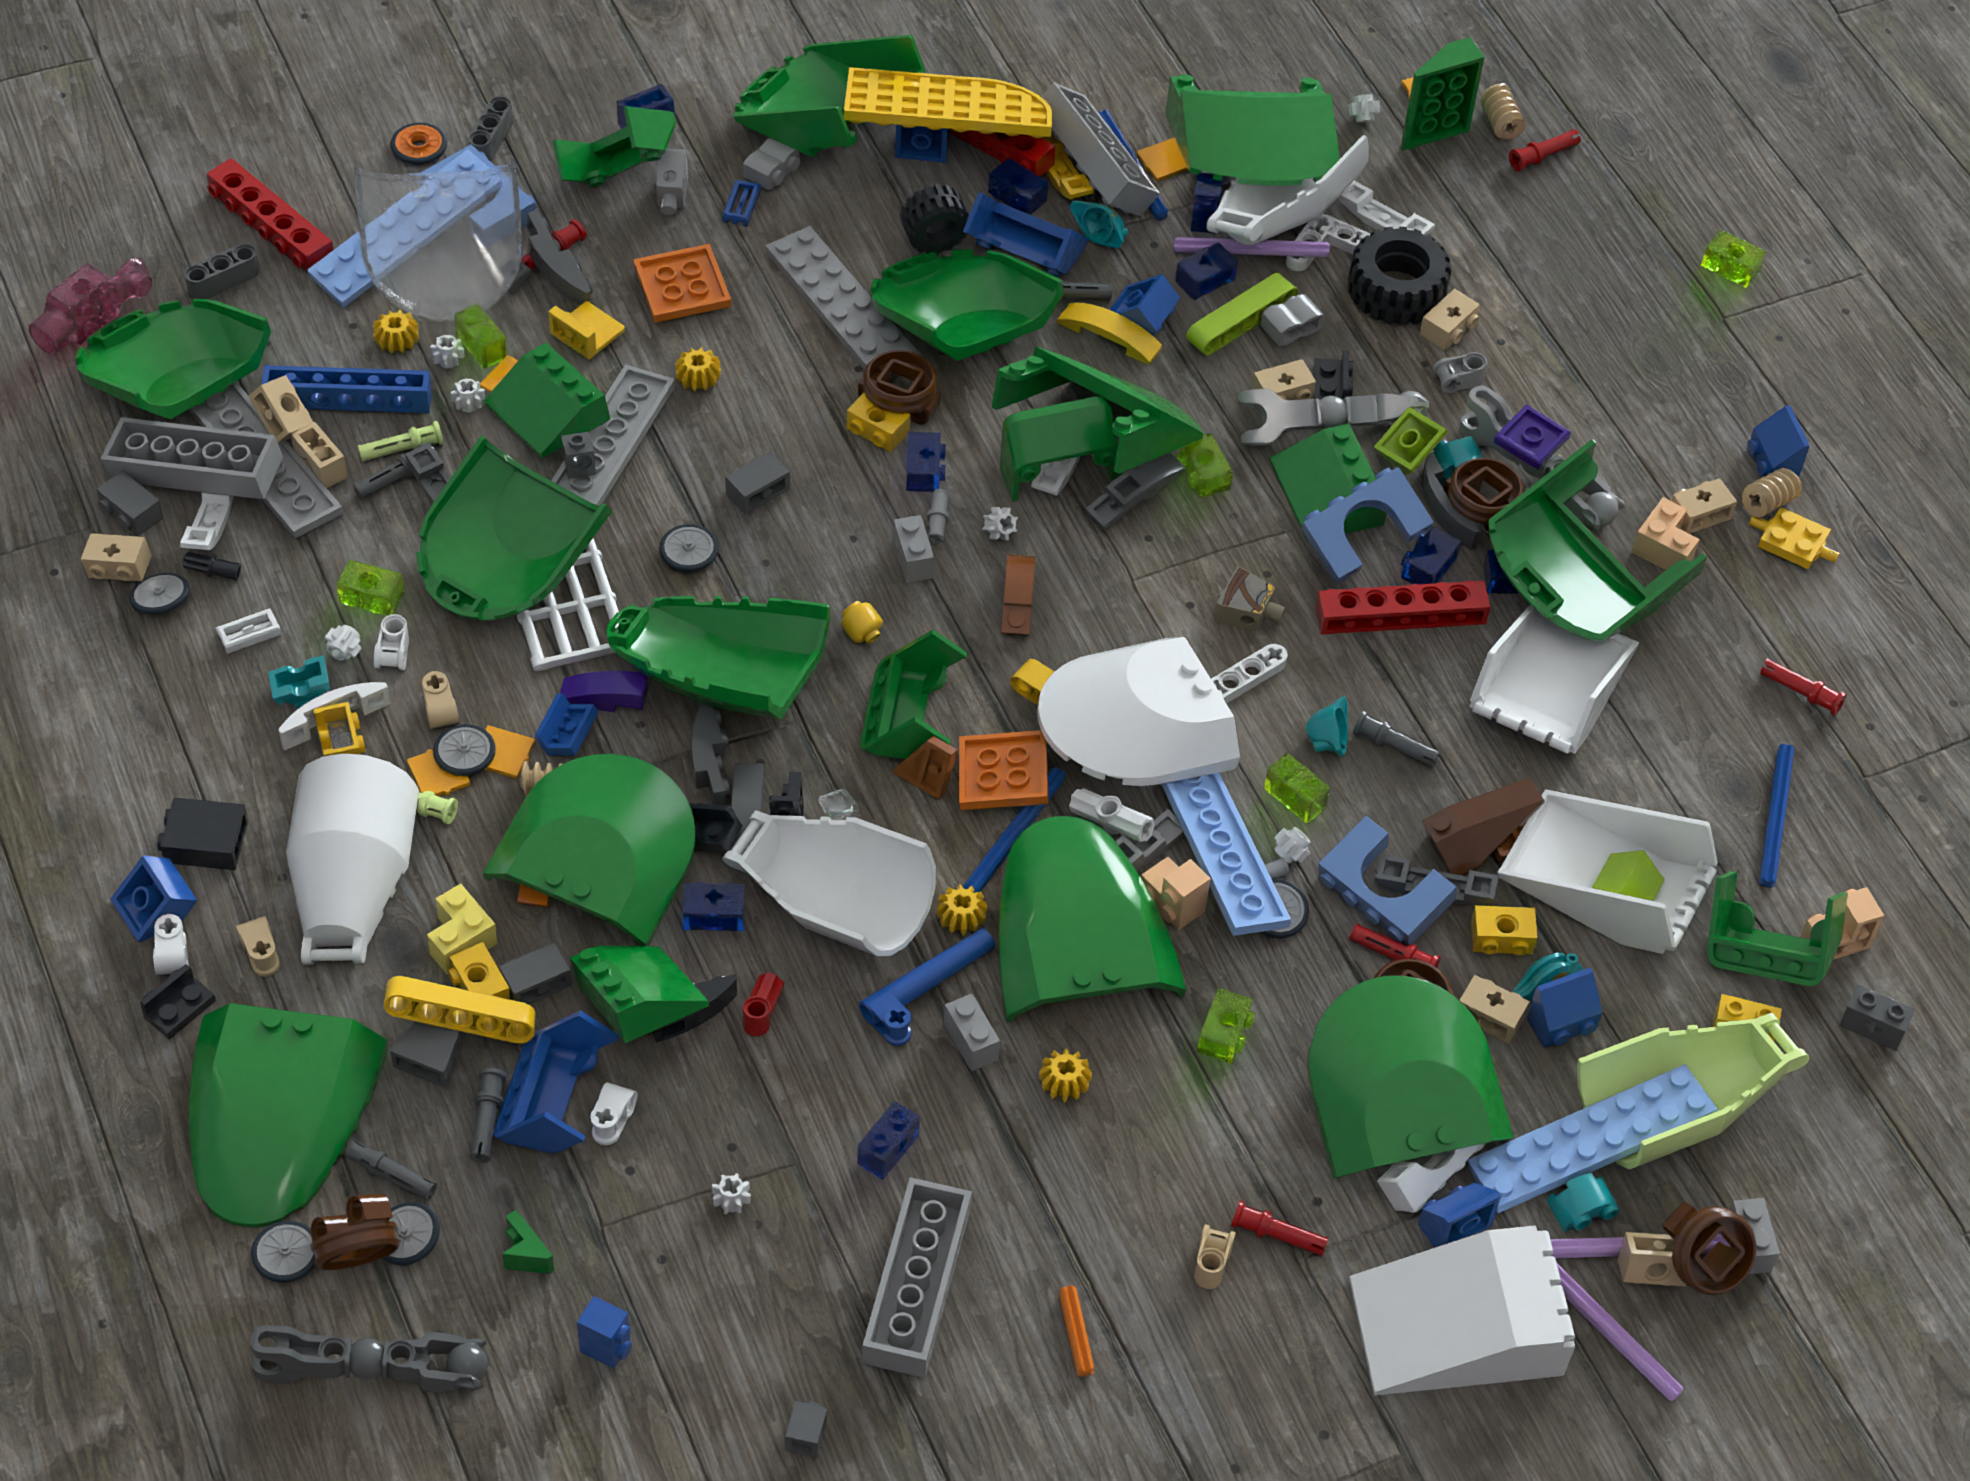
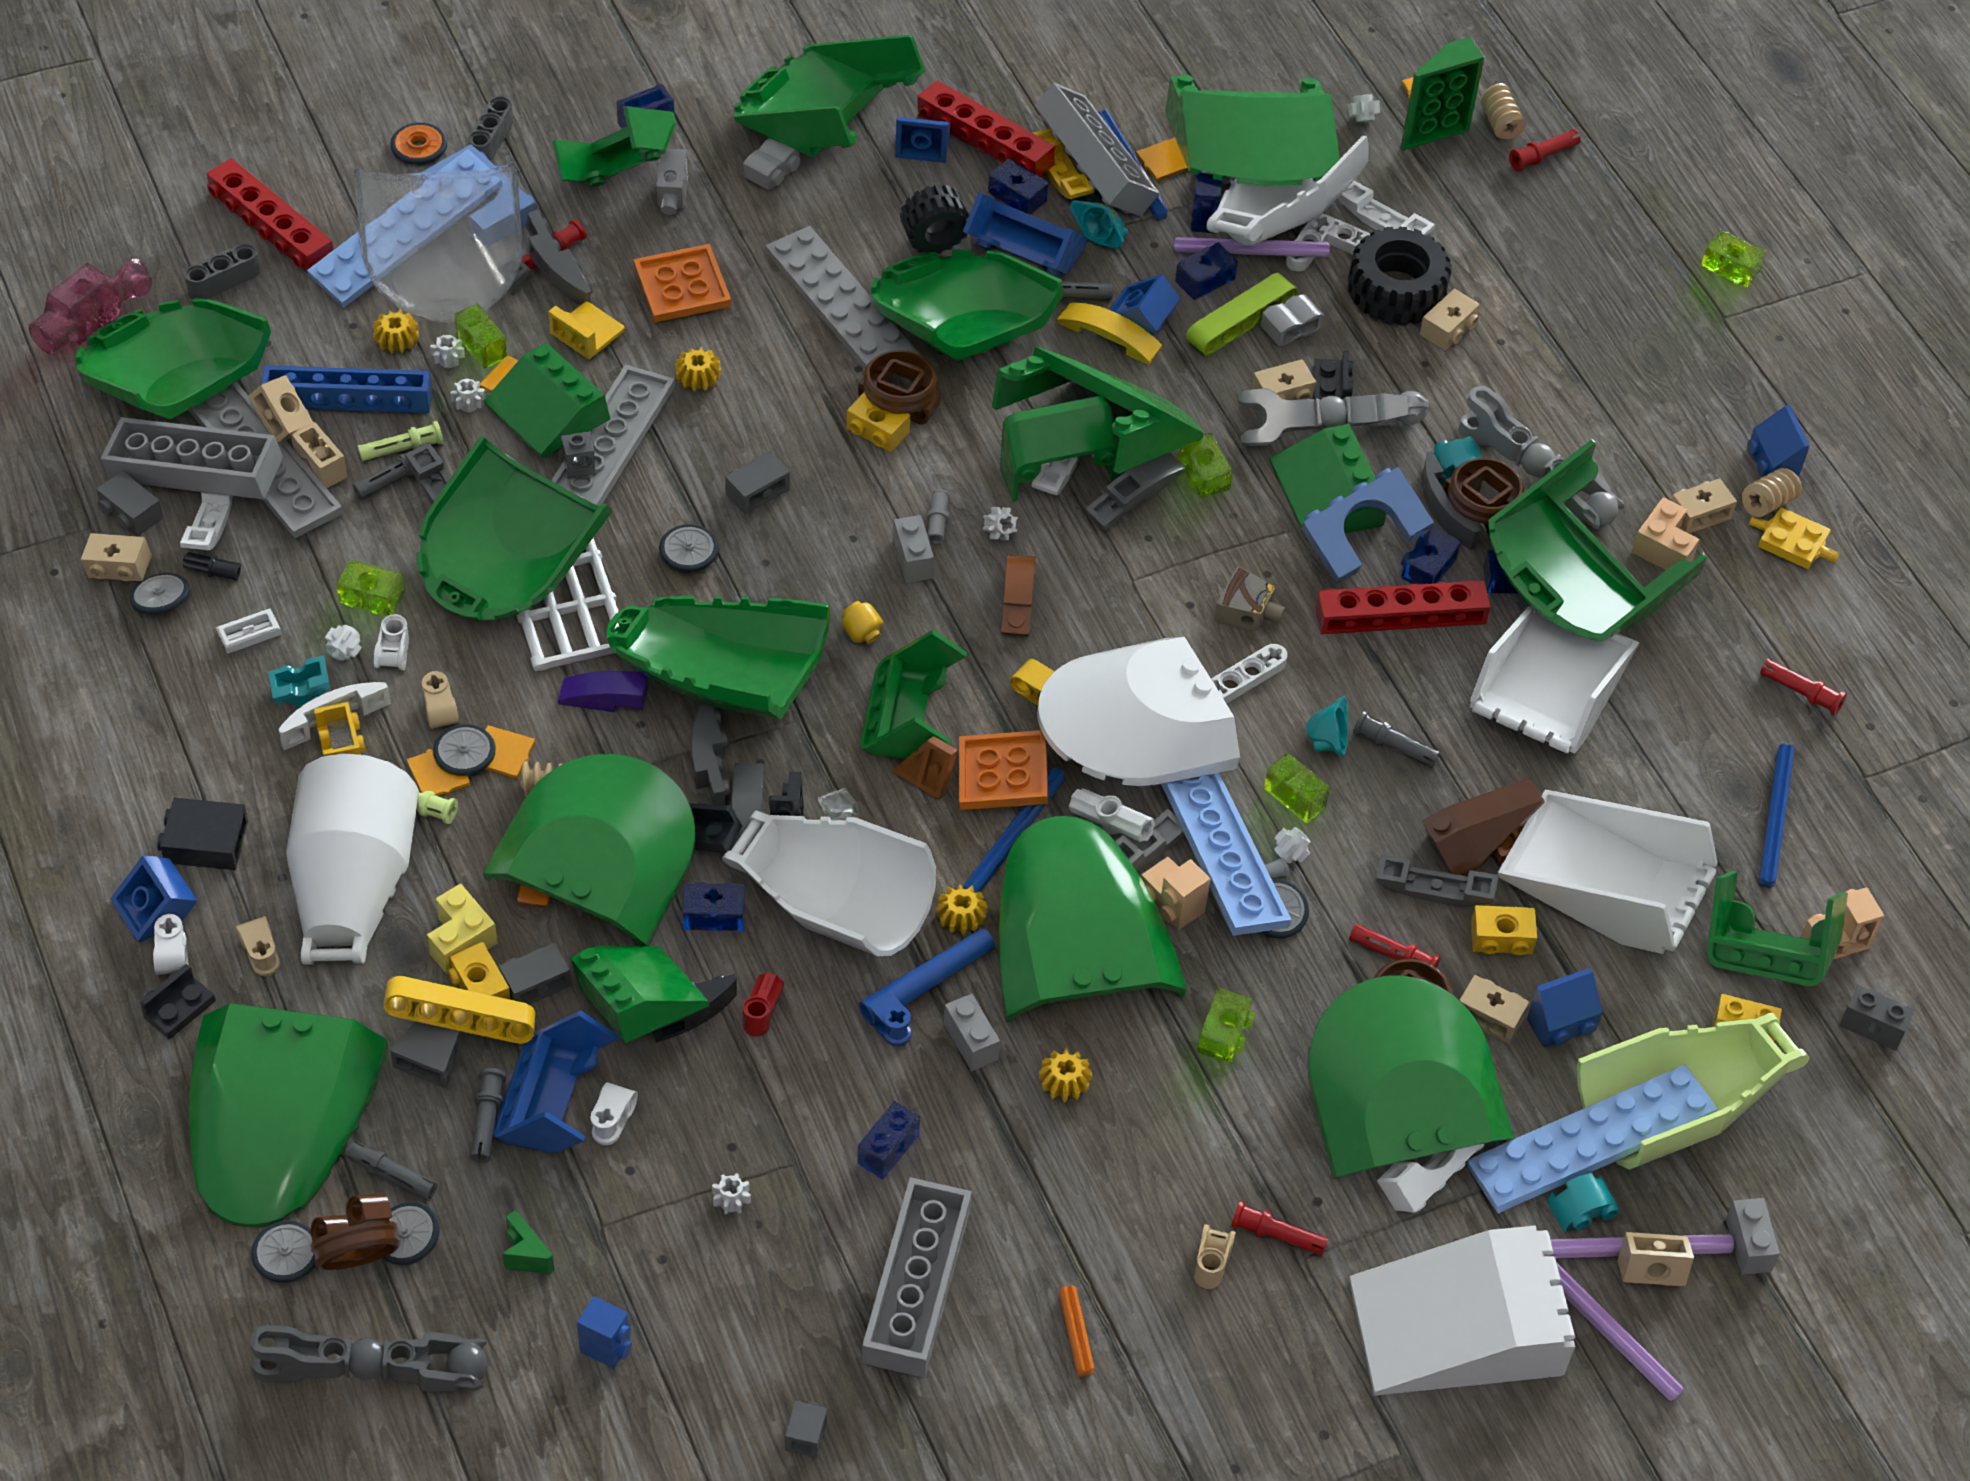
(565, 727): blue bracket -> none
(737, 216): blue tile -> none
(924, 461): clear blue brick -> none
(945, 103): yellow plate -> none
(1401, 917): medium blue arch -> none
(1410, 440): lime slope -> none
(1460, 1214): blue slope -> none
(1463, 372): light grey piece -> none
(1532, 437): dark purple tile -> none
(1546, 970): teal hat -> none
(1630, 875): lime slope -> none
(1723, 1265): reddish brown piece -> none

